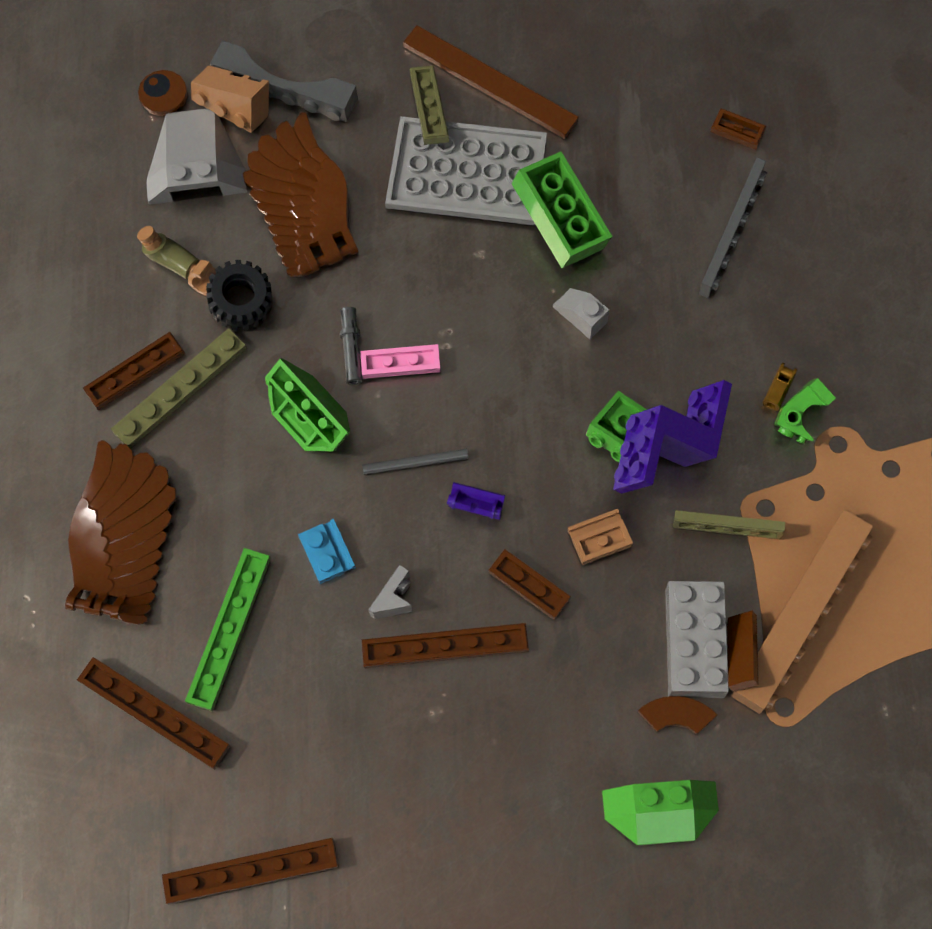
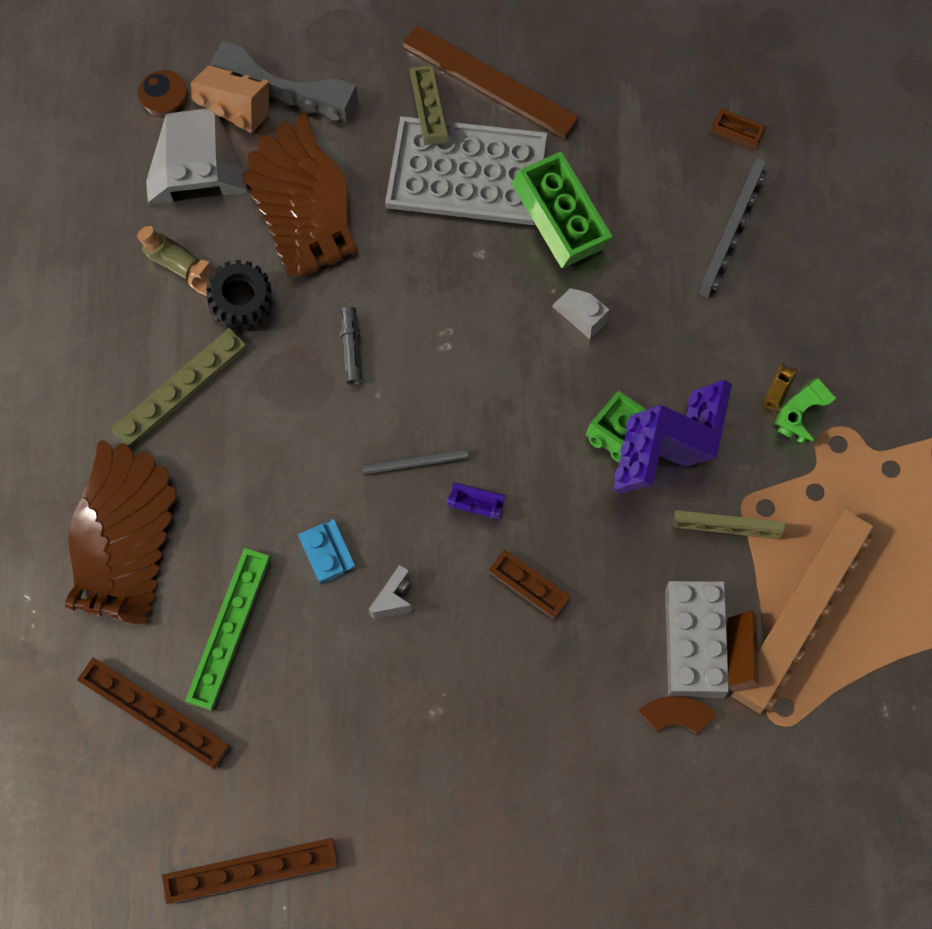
(134, 370): reddish brown tile -> none
(306, 408): bright green wedge -> none
(400, 361): bright pink plate -> none
(445, 645): reddish brown tile -> none
(600, 536): medium nougat plate -> none
(661, 810): bright green wedge -> none

